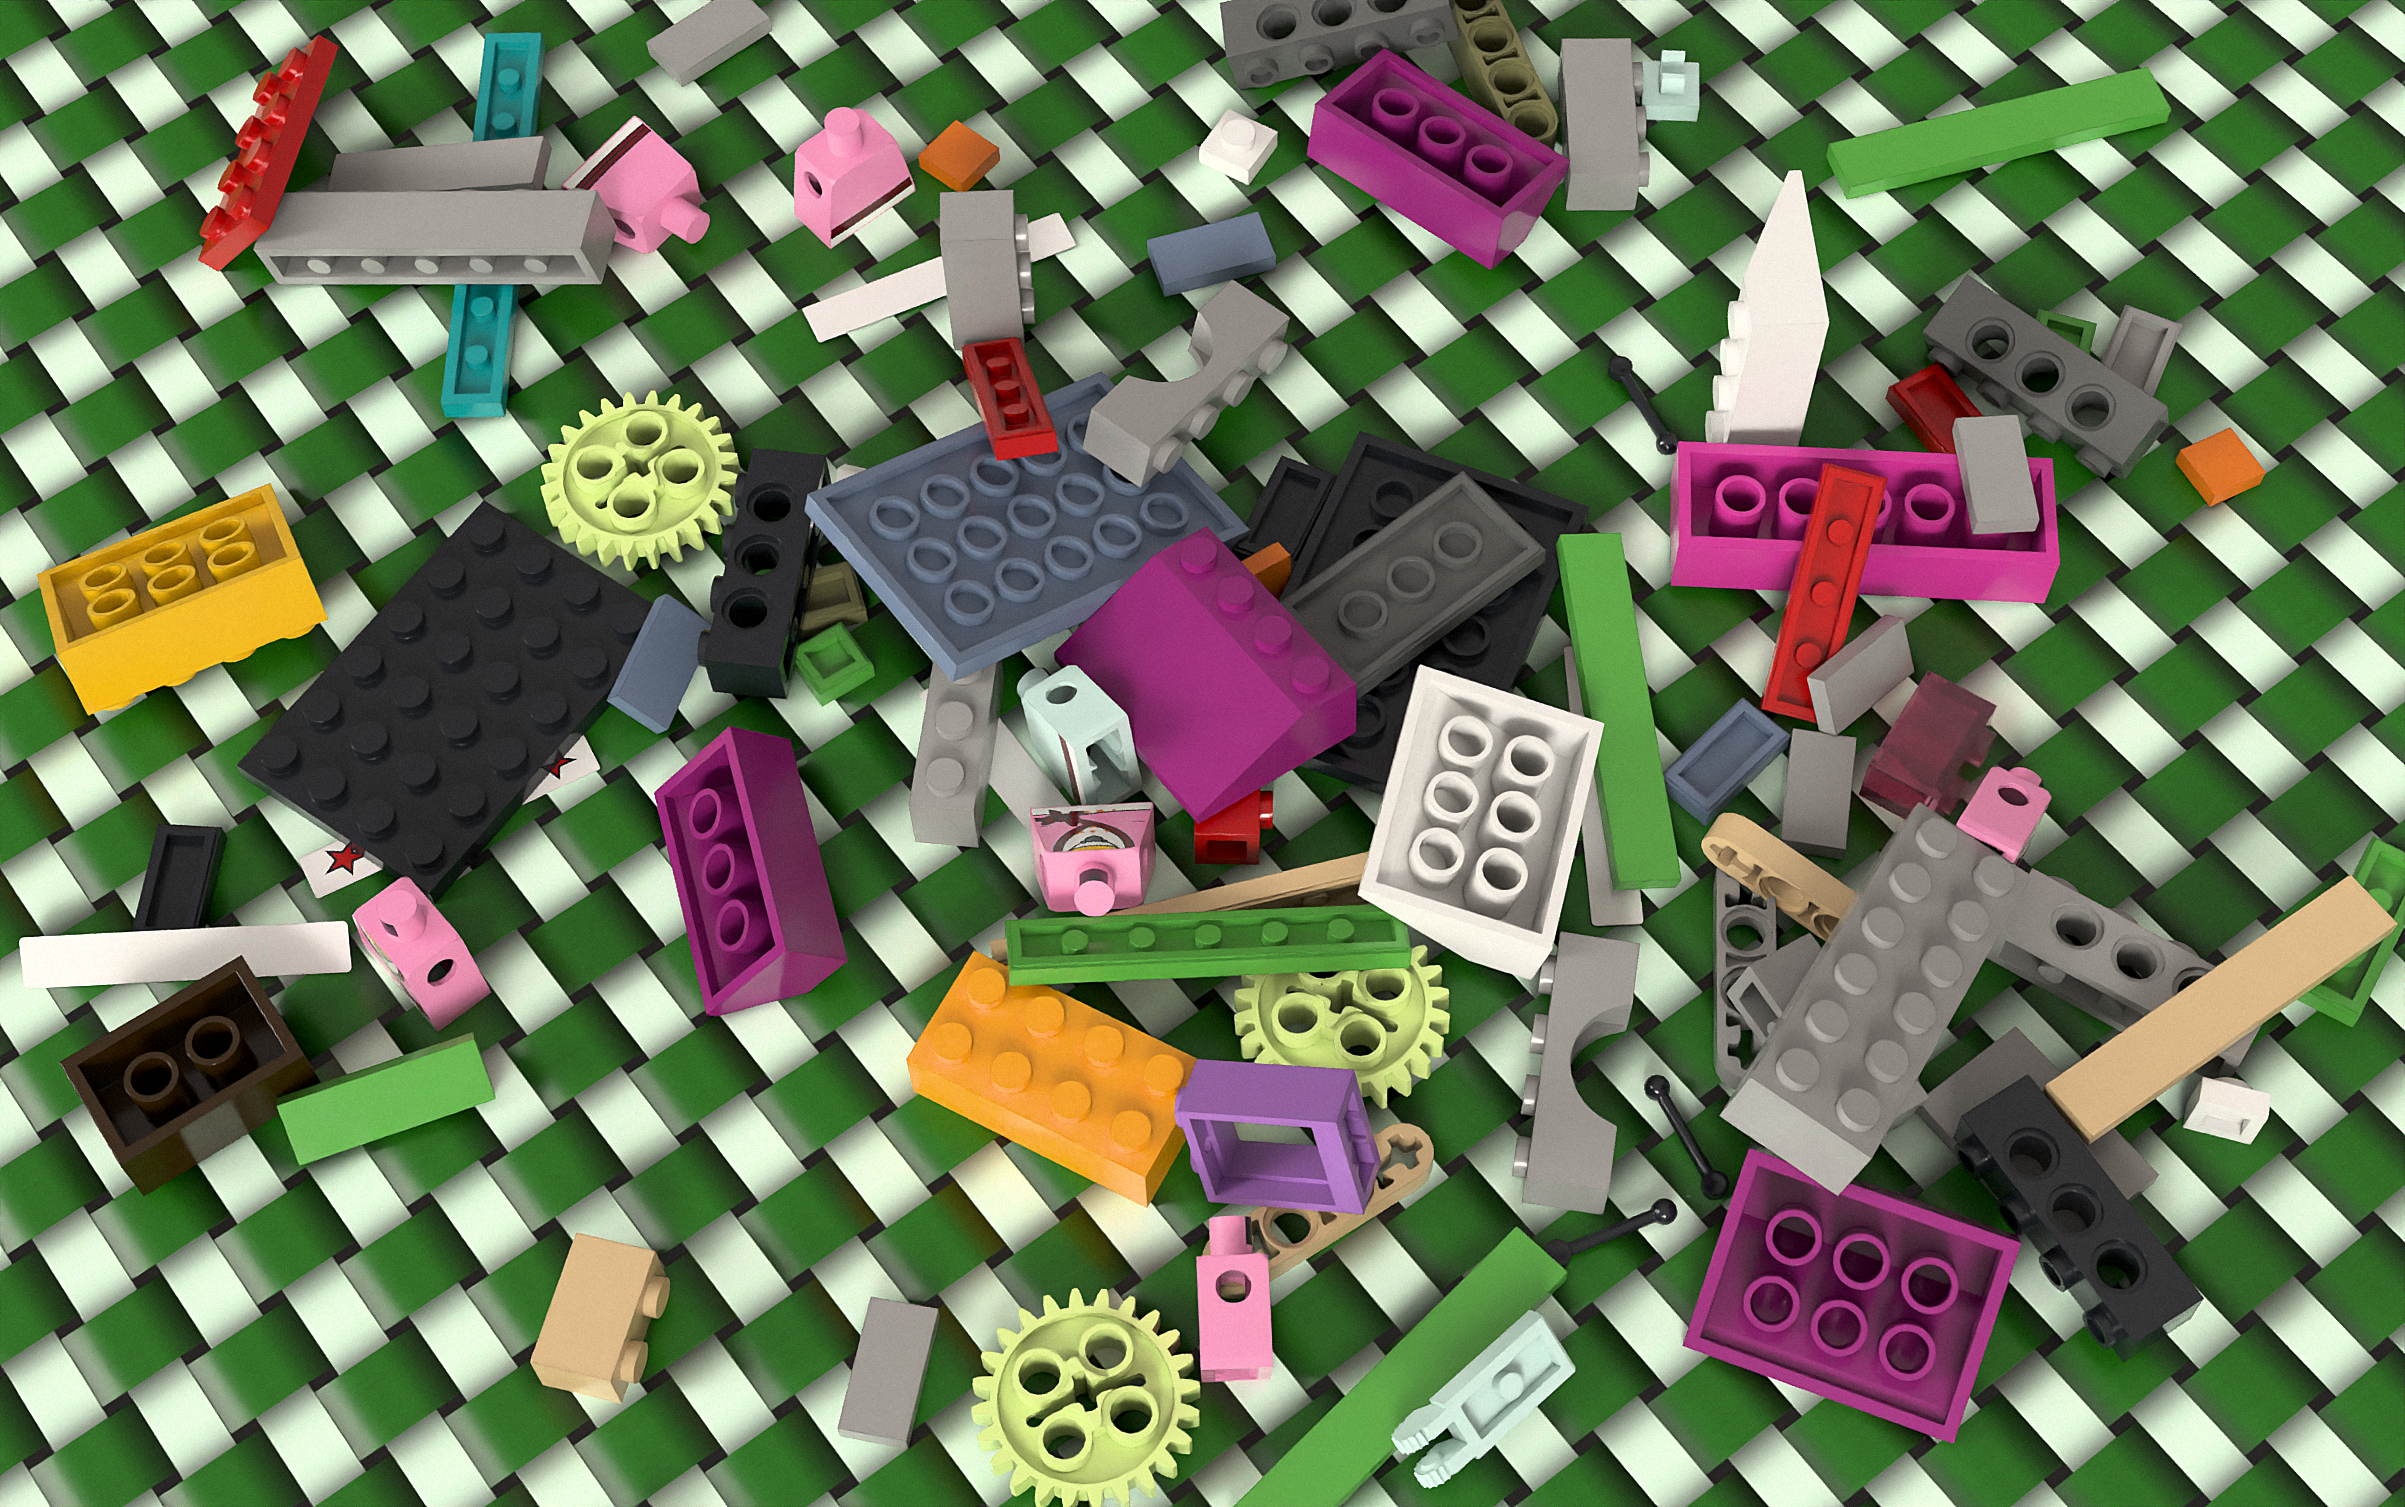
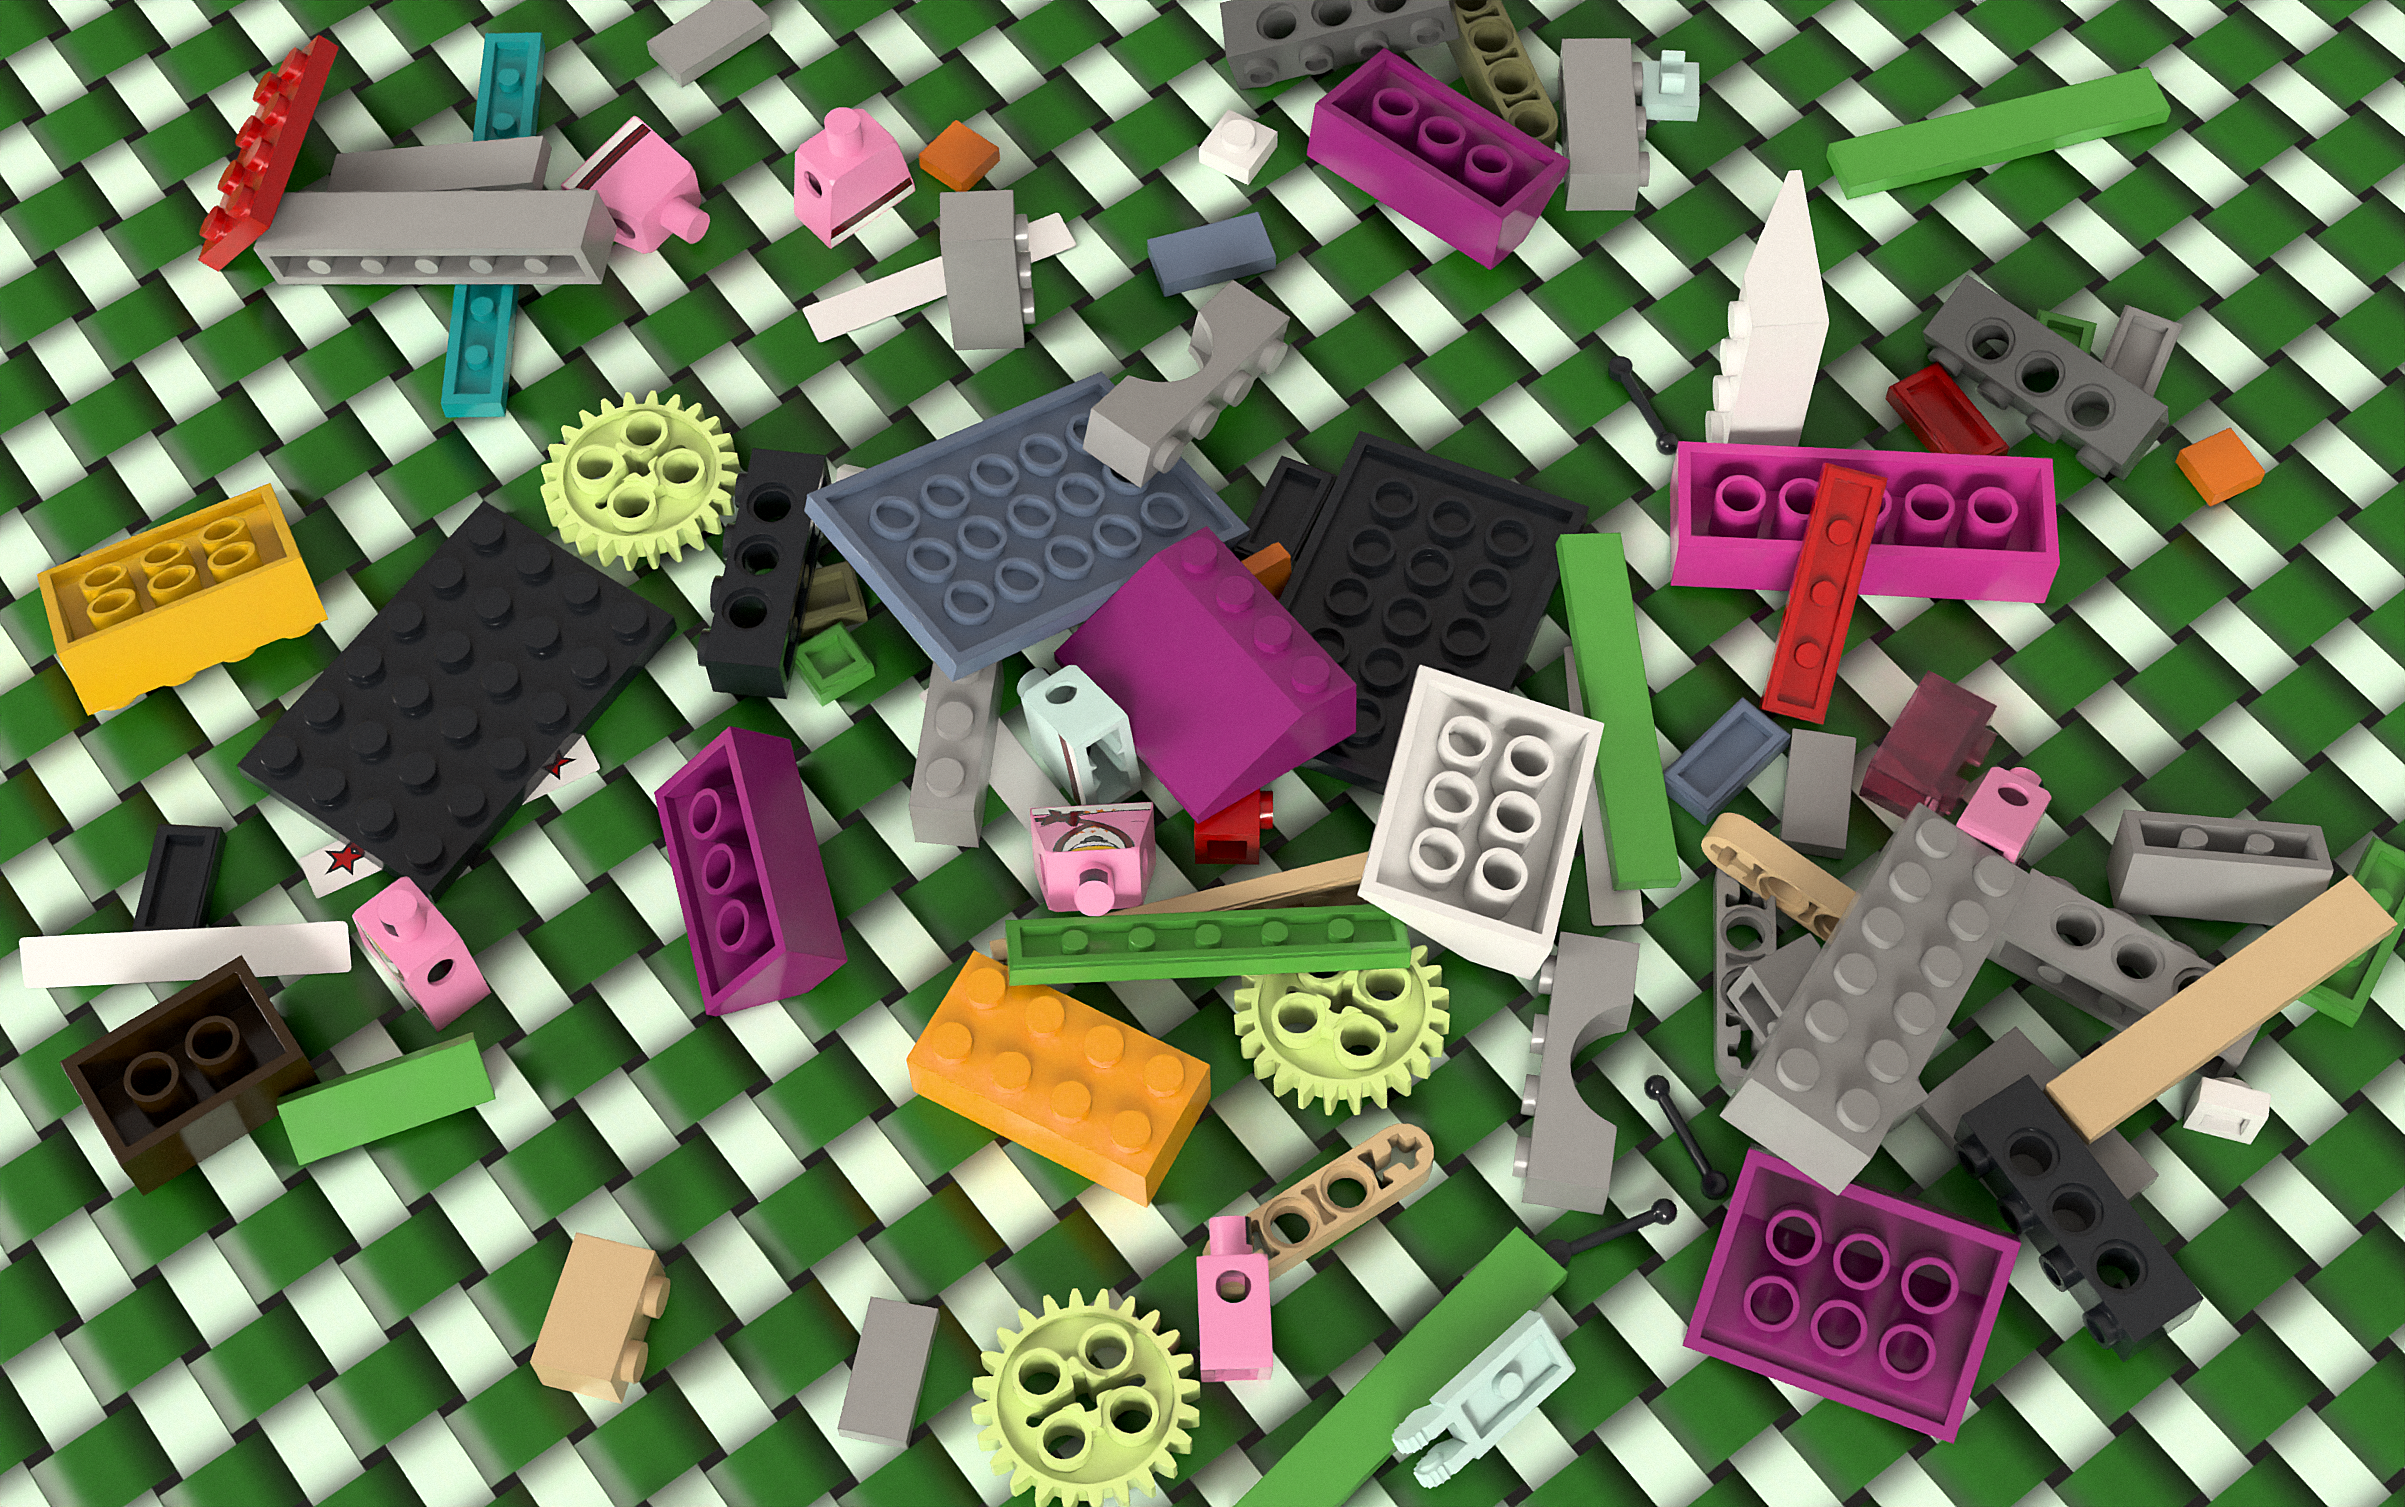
(659, 664): sand blue tile -> none
(1009, 399): red tile -> none
(1306, 1177): medium lavender window -> none
(1414, 581): dark grey tile -> none
(1860, 674): light grey tile -> none
(1995, 474): light grey tile -> none
(2216, 867): none -> light grey brick

